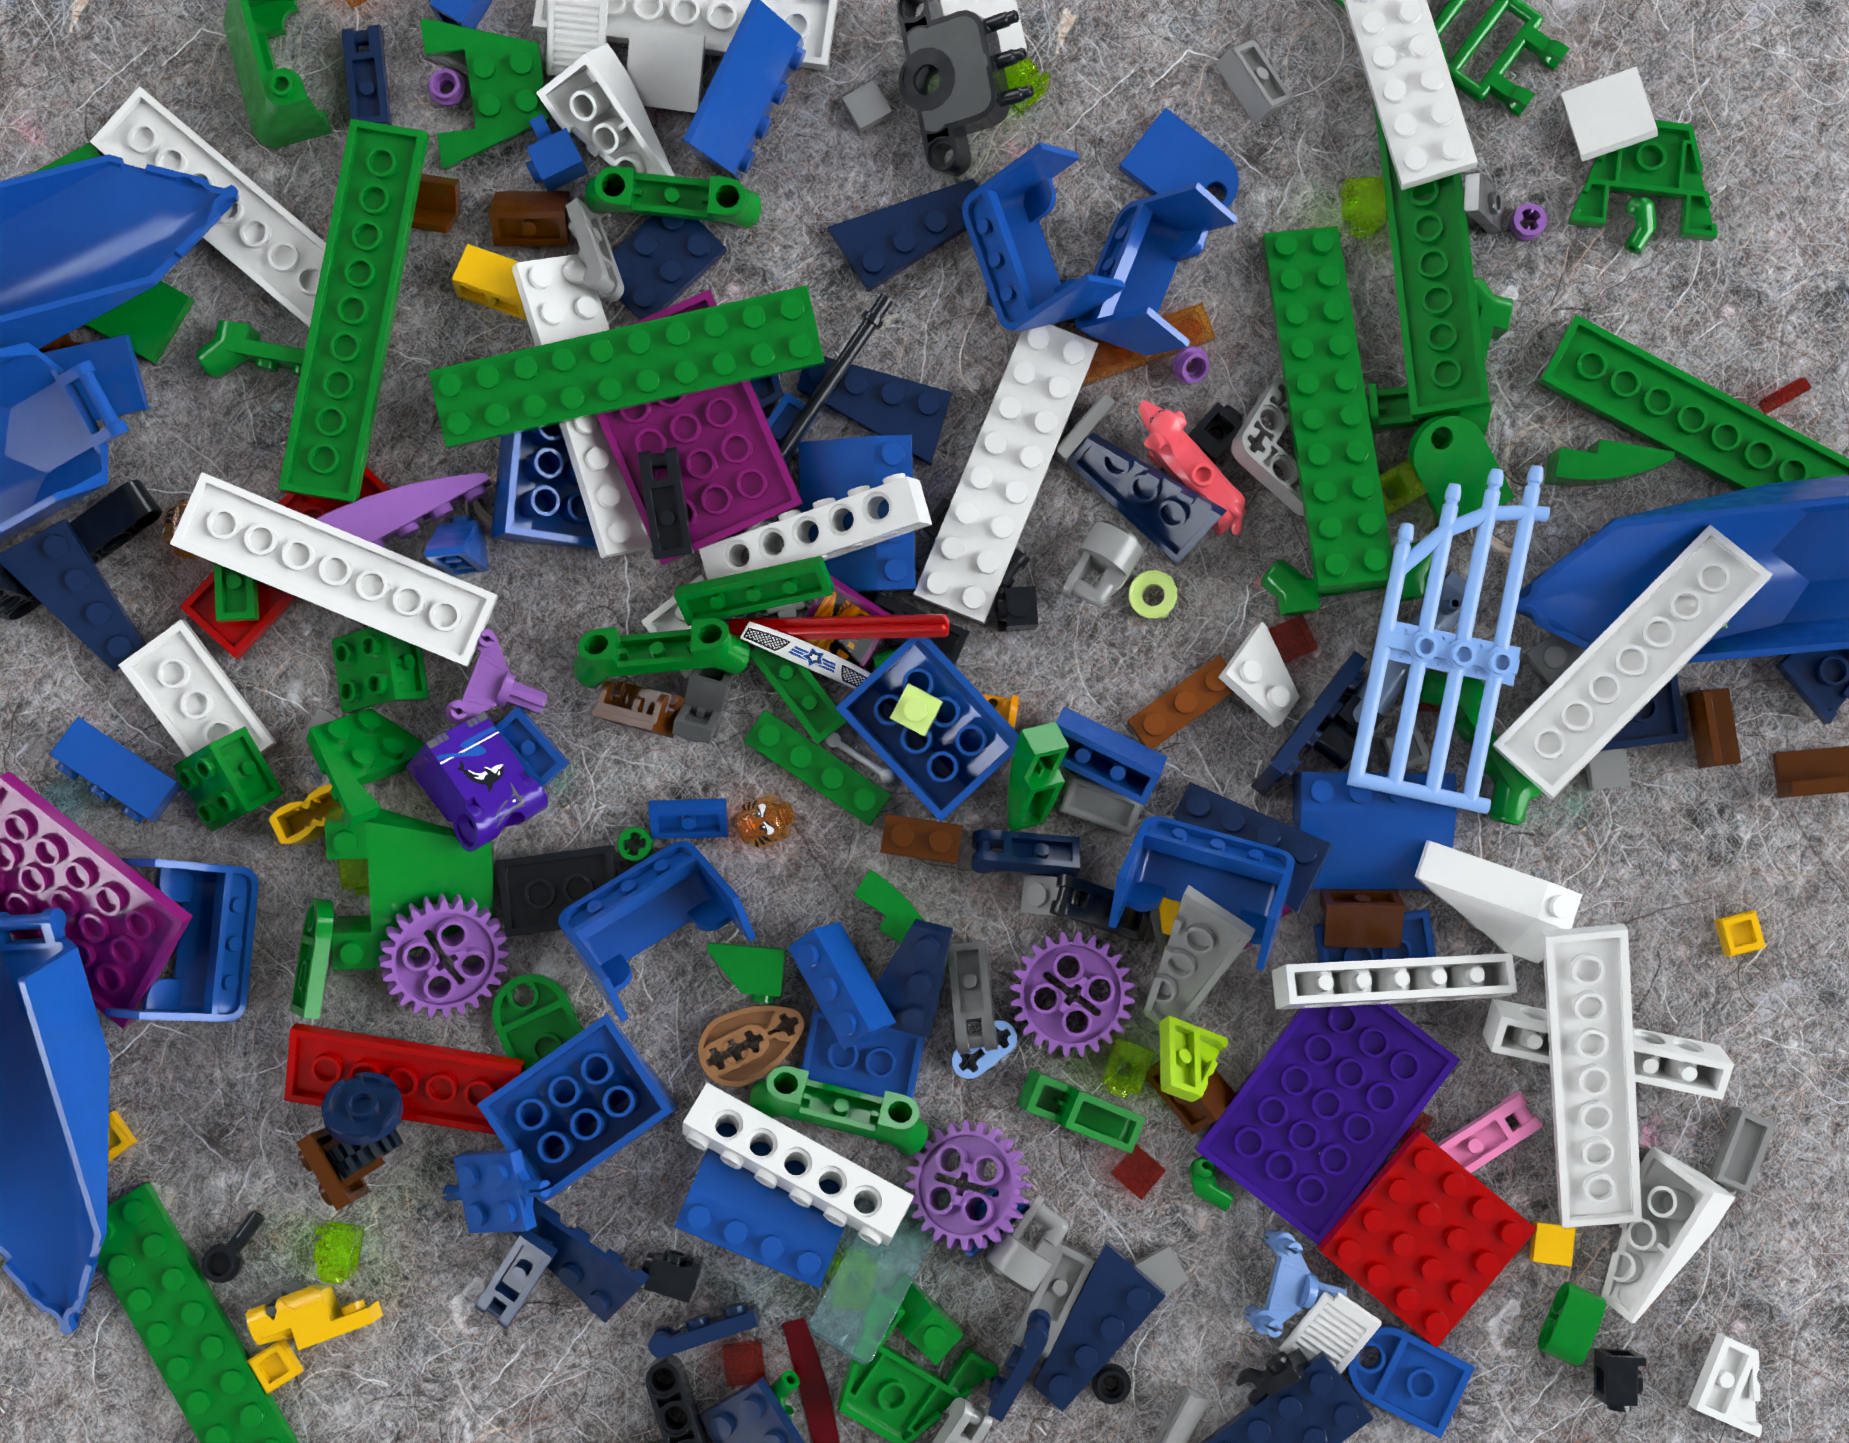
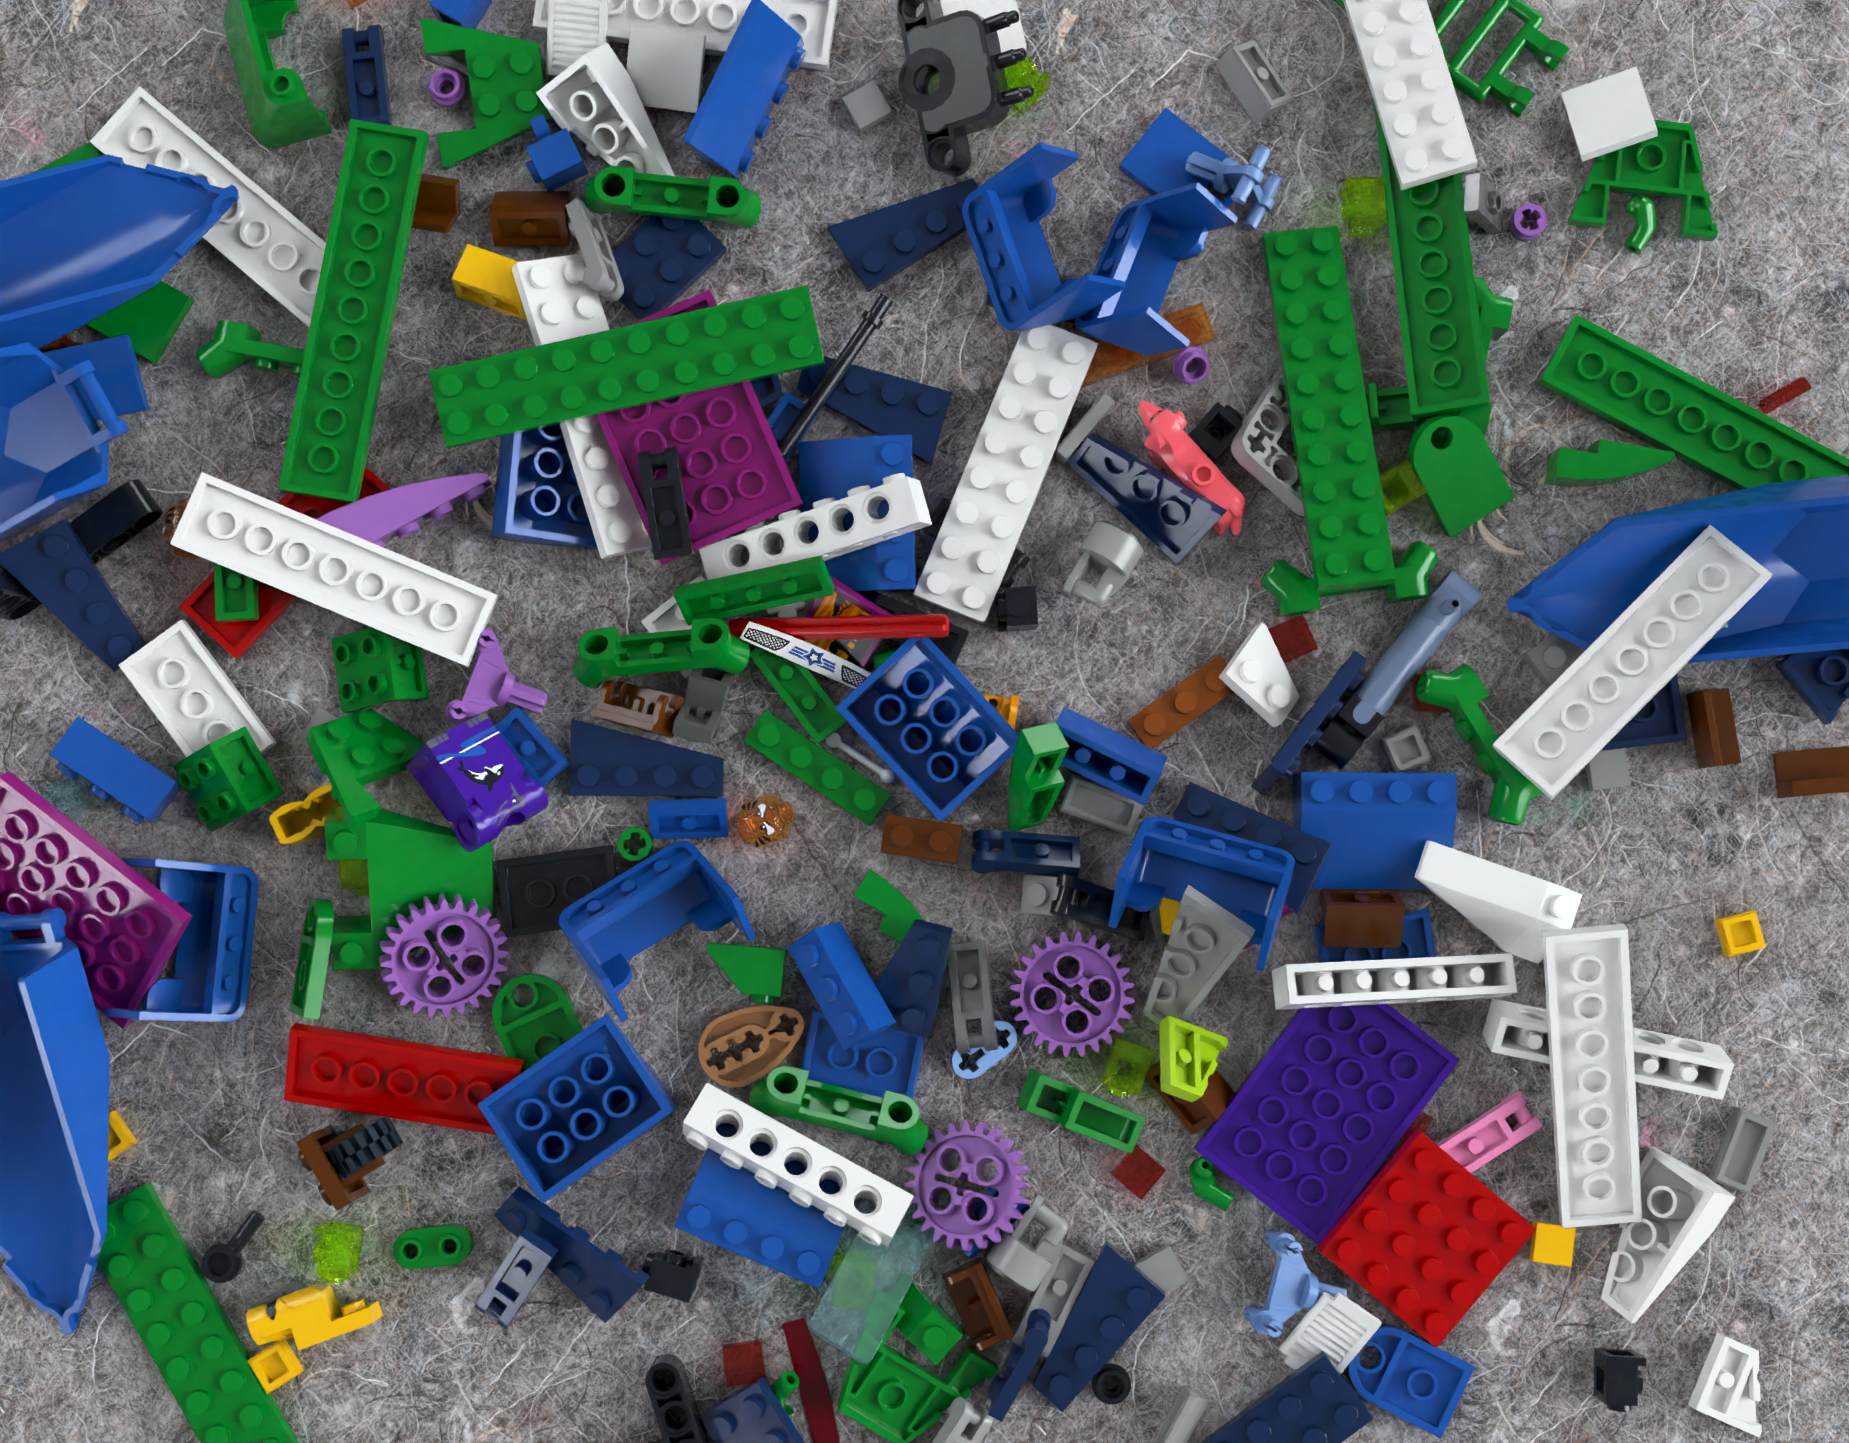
(362, 1108): dark blue tile -> none
(431, 1246): none -> green plate
(458, 547): blue slope -> none
(495, 1191): blue plate -> none
(629, 765): none -> dark blue wing
(703, 1330): dark blue plate -> none
(916, 709): yellowish green plate -> none
(978, 1304): none -> reddish brown hinge
(1148, 579): yellowish green piece -> none
(1242, 179): none -> medium blue axle
(1280, 1373): black plate -> none
(1445, 651): light blue piece -> none
(1571, 1324): green beam -> none

